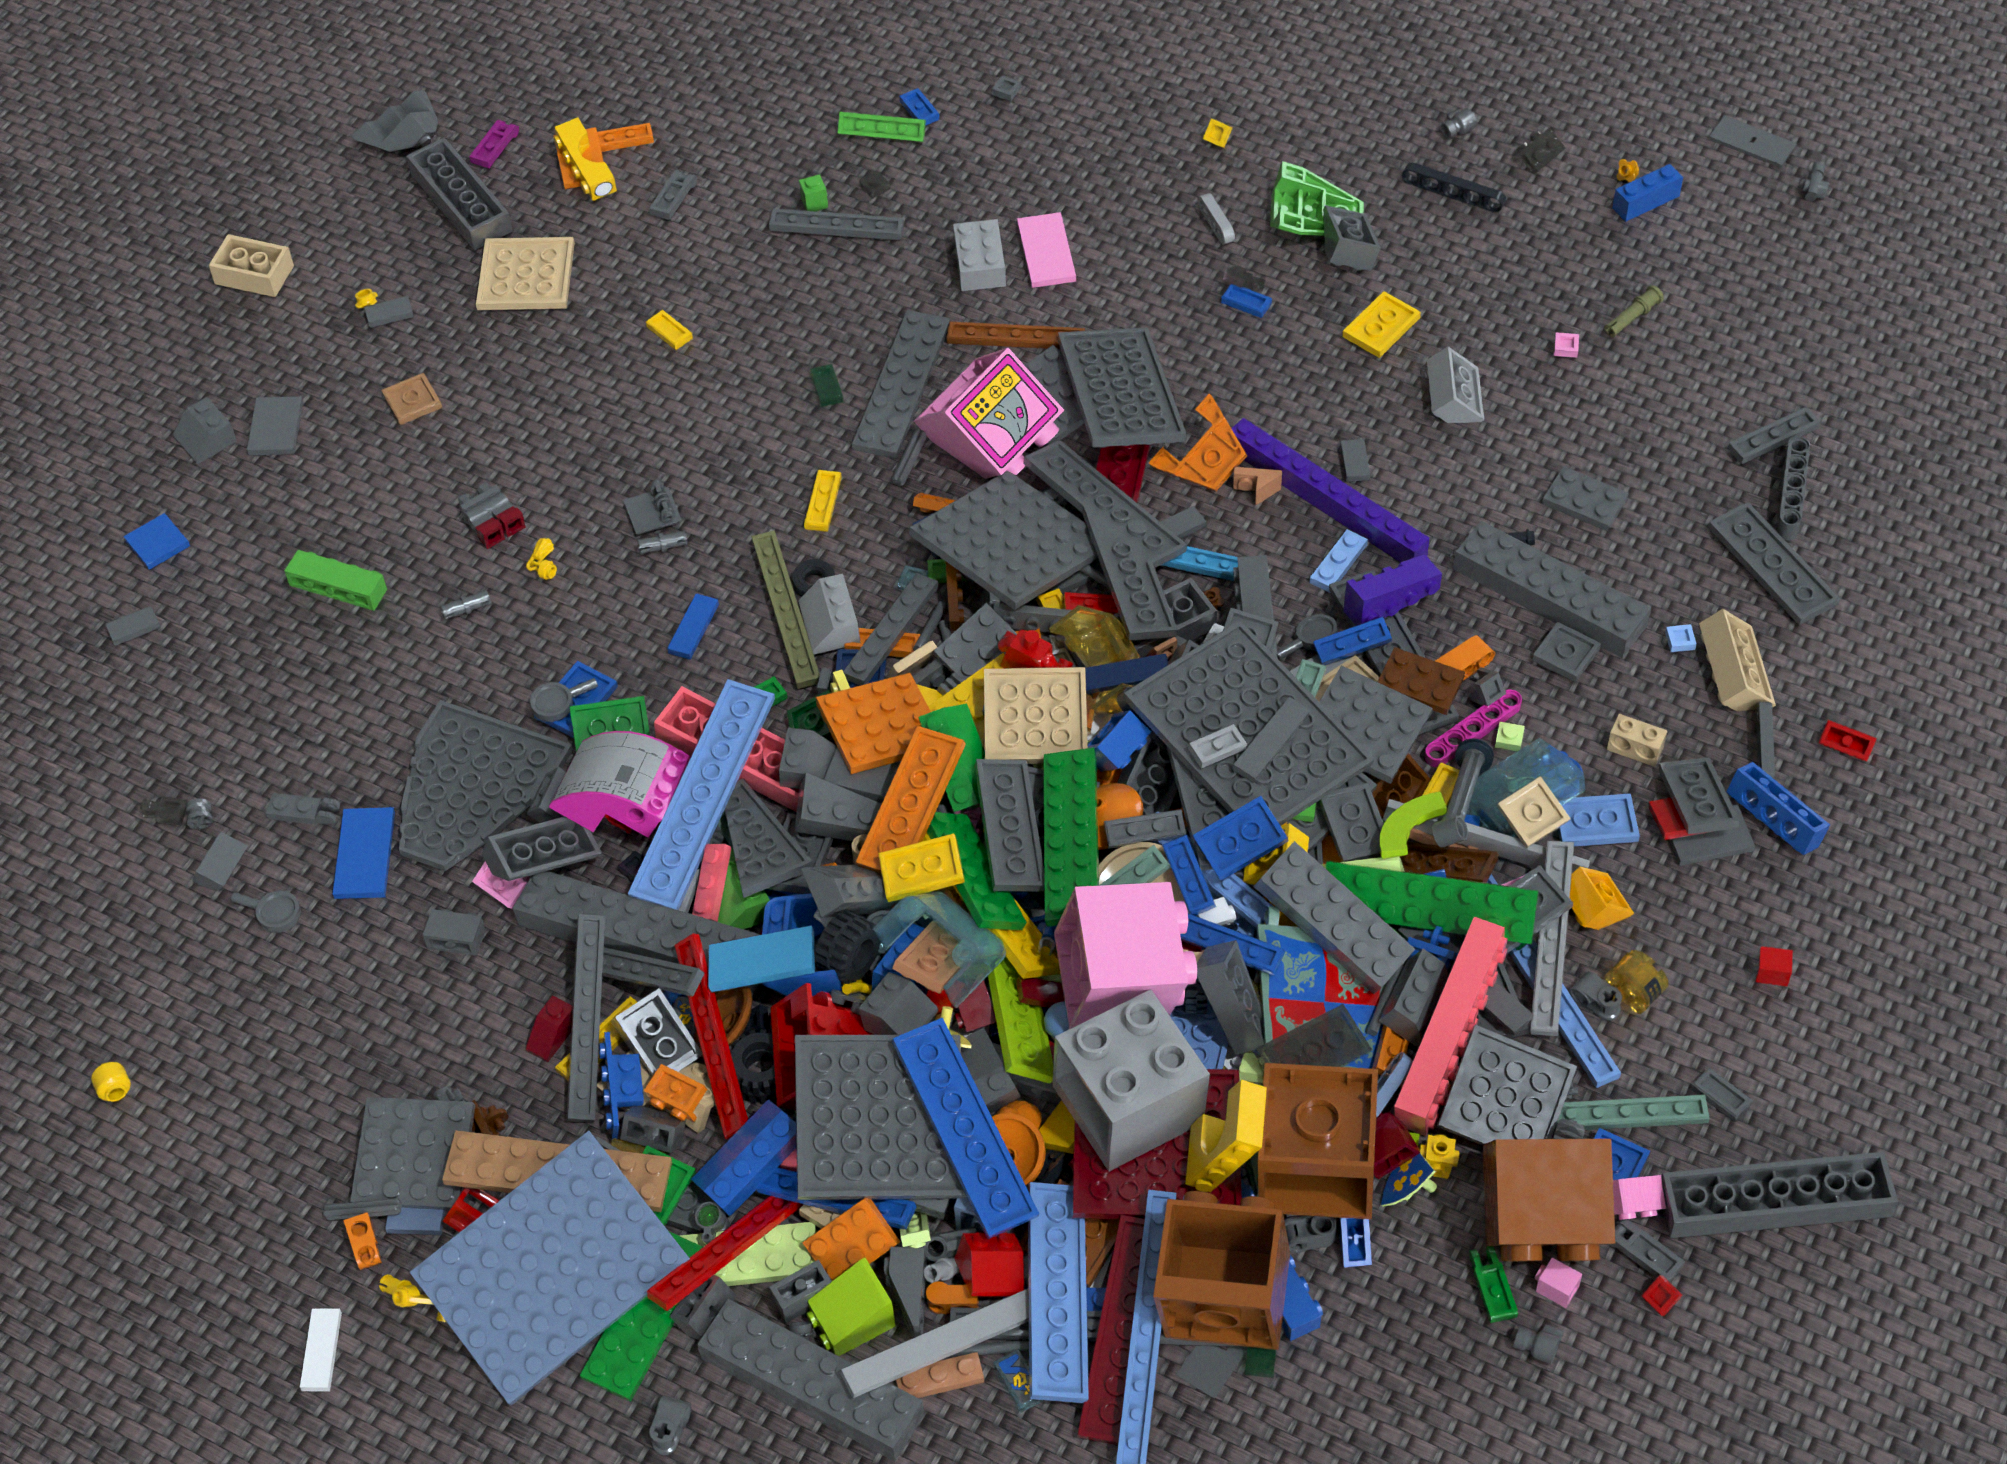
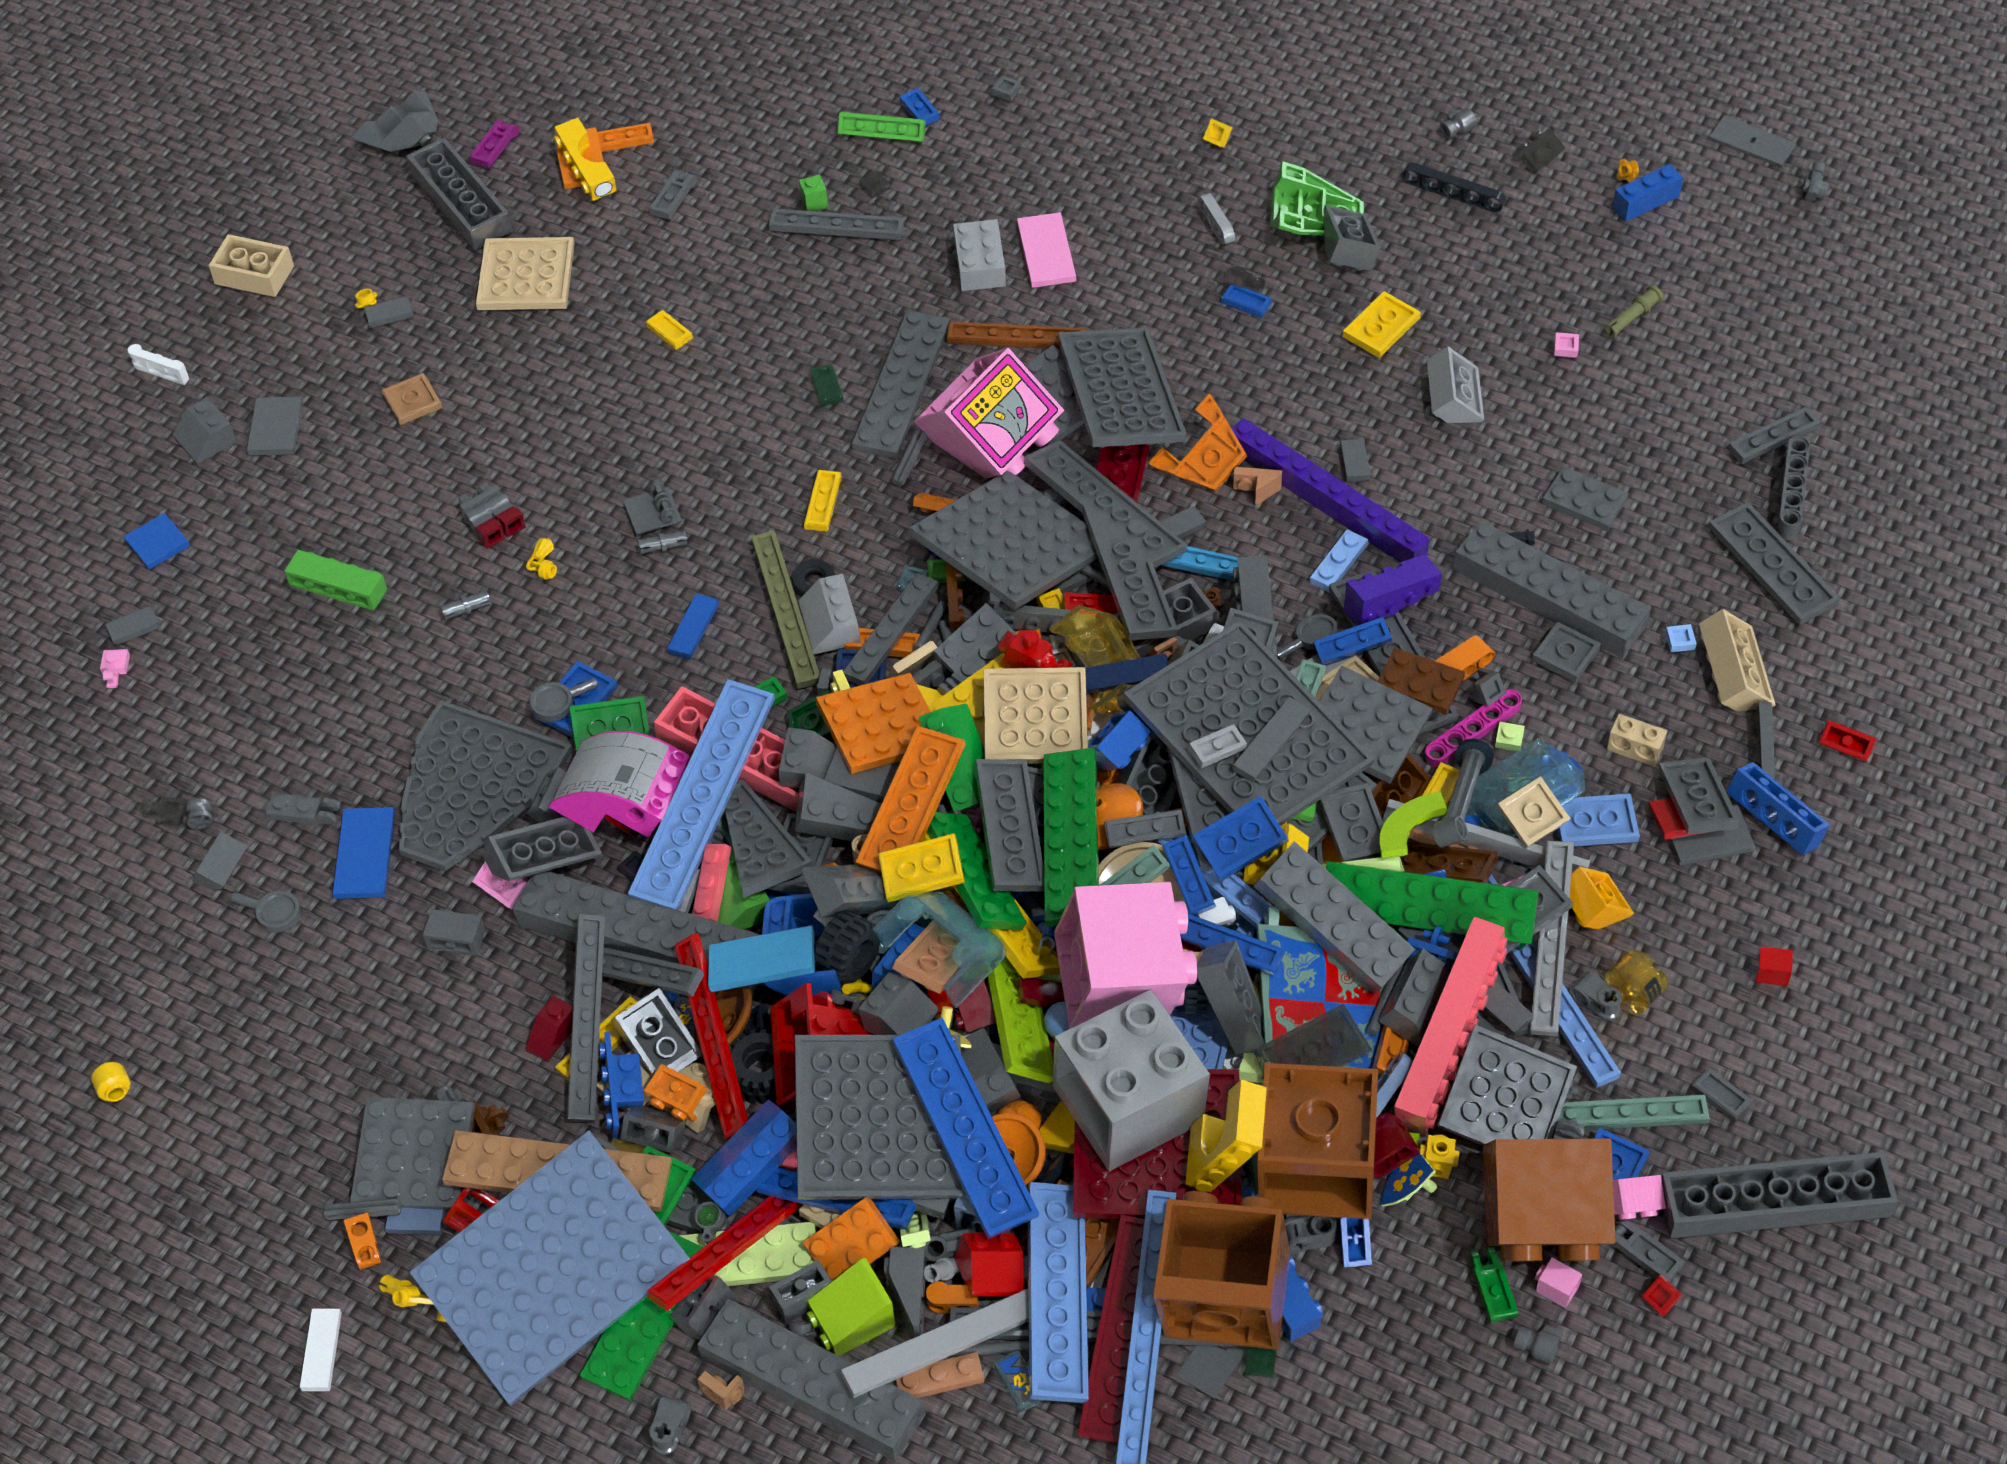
(112, 664): none -> bright pink plate
(158, 365): none -> white plate
(718, 1391): none -> medium nougat bracket

